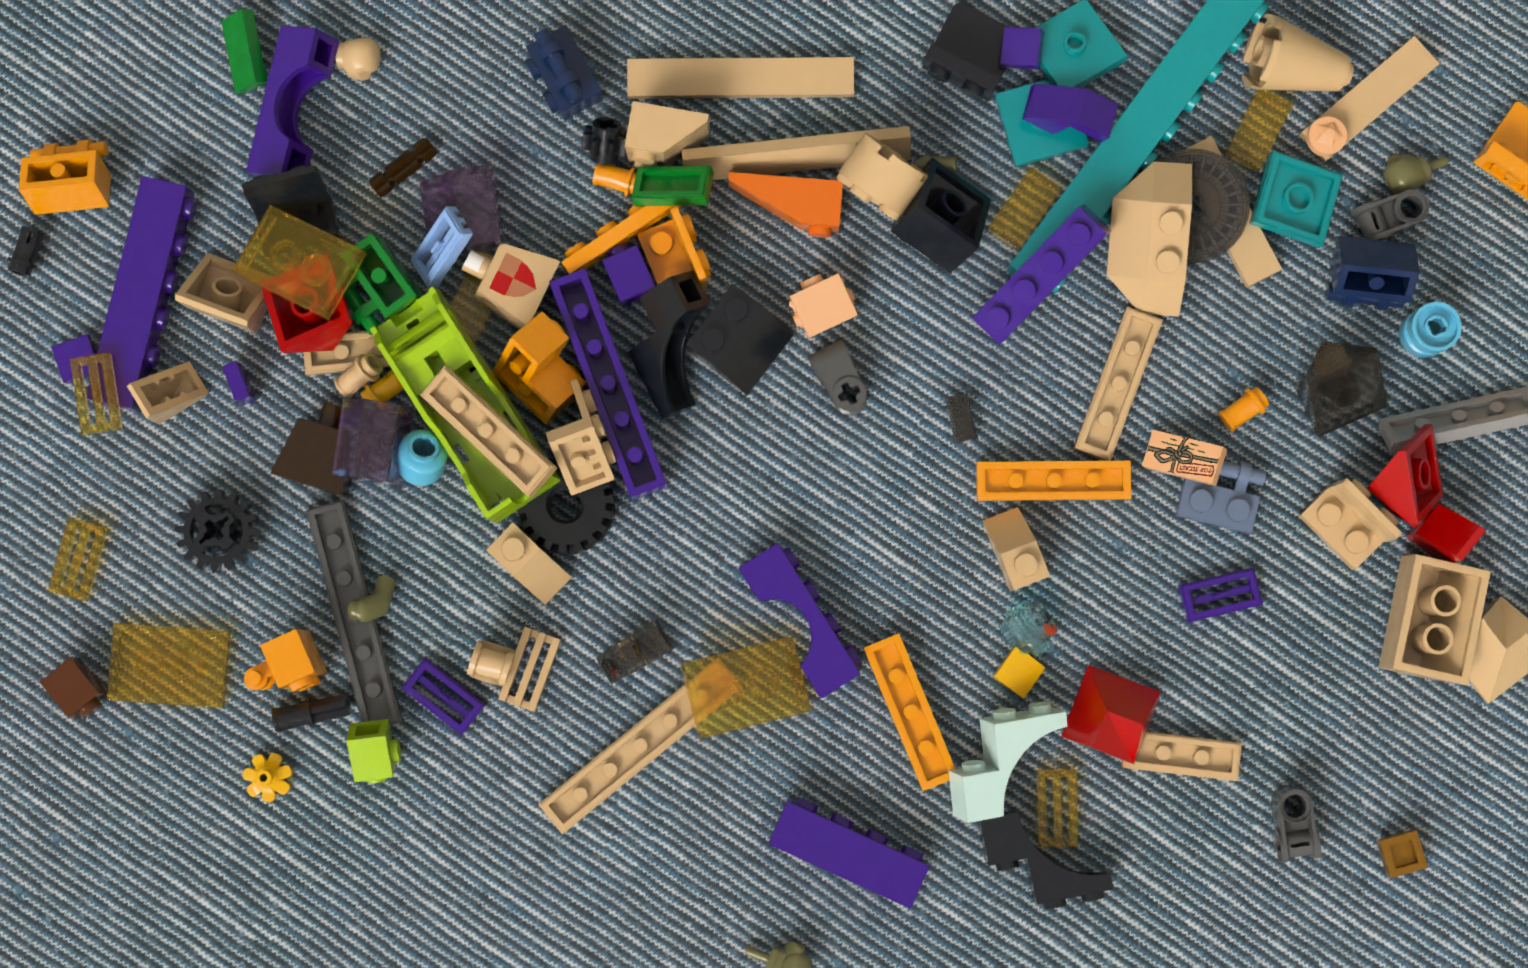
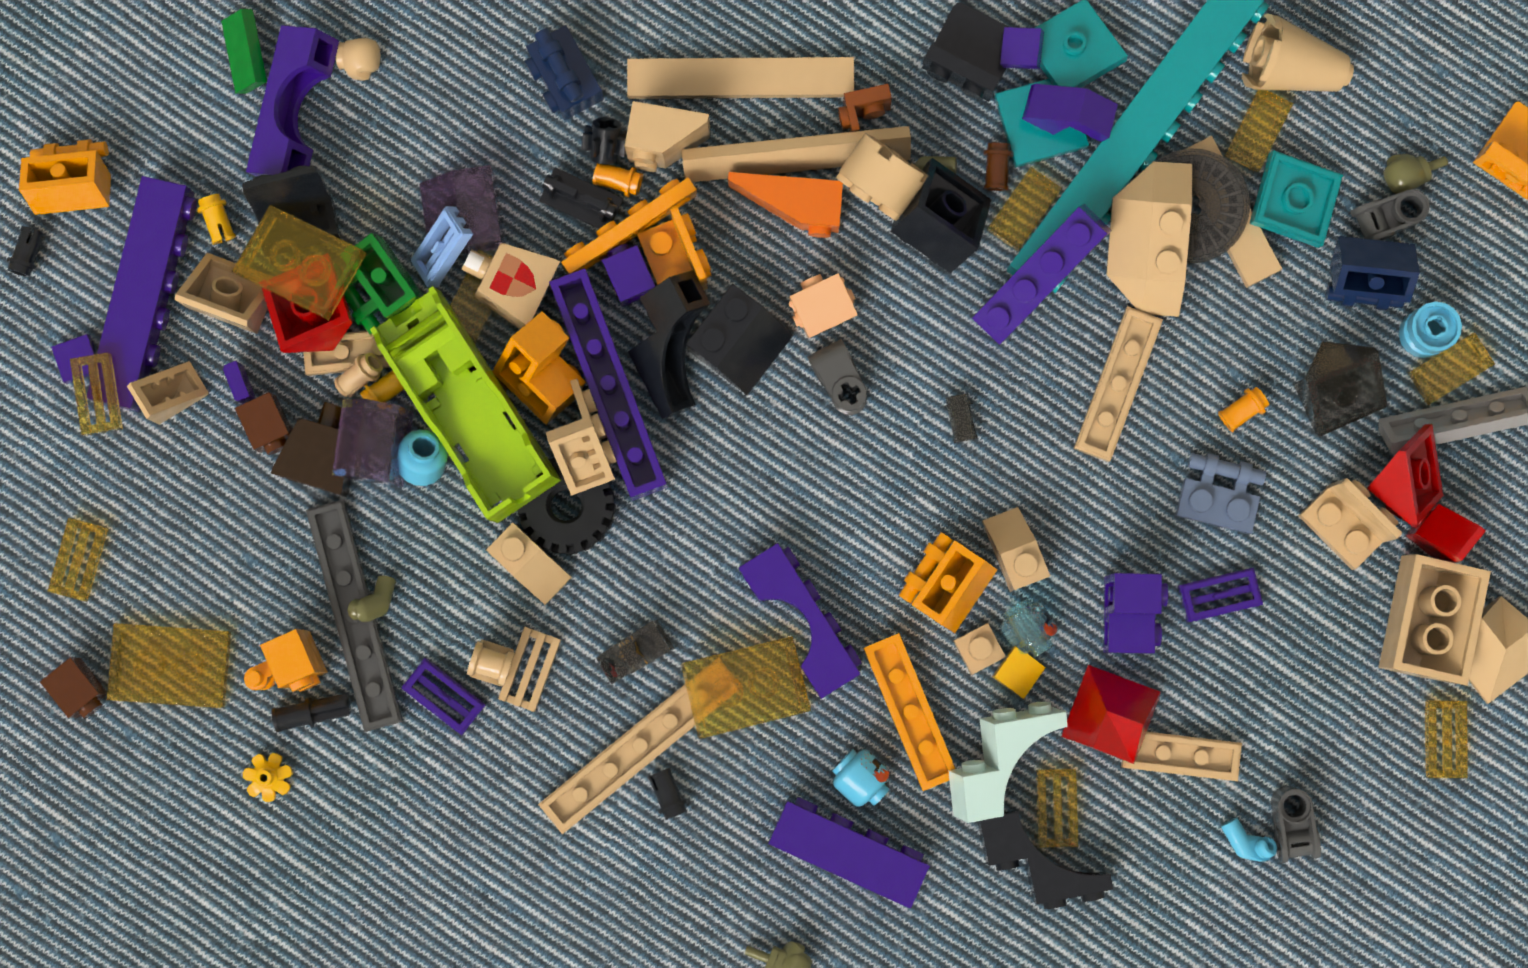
(205, 542): black gear -> none
(215, 216): none -> yellow pin
(265, 423): none -> reddish brown brick
(372, 751): lime brick -> none
(402, 167): dark brown axle -> none
(488, 431): tan tile -> none
(579, 199): none -> black hinge
(667, 794): none -> black pin
(672, 185): green tile -> none
(861, 778): none -> medium azure head
(866, 102): none -> dark orange bracket
(952, 585): none -> light orange brick
(979, 648): none -> tan plate
(997, 166): none -> reddish brown pin
(1053, 480): light orange plate -> none
(1130, 612): none -> dark purple brick
(1184, 457): light nougat tile -> none
(1248, 846): none -> medium azure arm
(1326, 136): light nougat tile -> none
(1380, 89): tan tile -> none
(1402, 853): pearl gold plate -> none
(1451, 368): none -> clear yellow tile
(1461, 739): none -> clear yellow tile

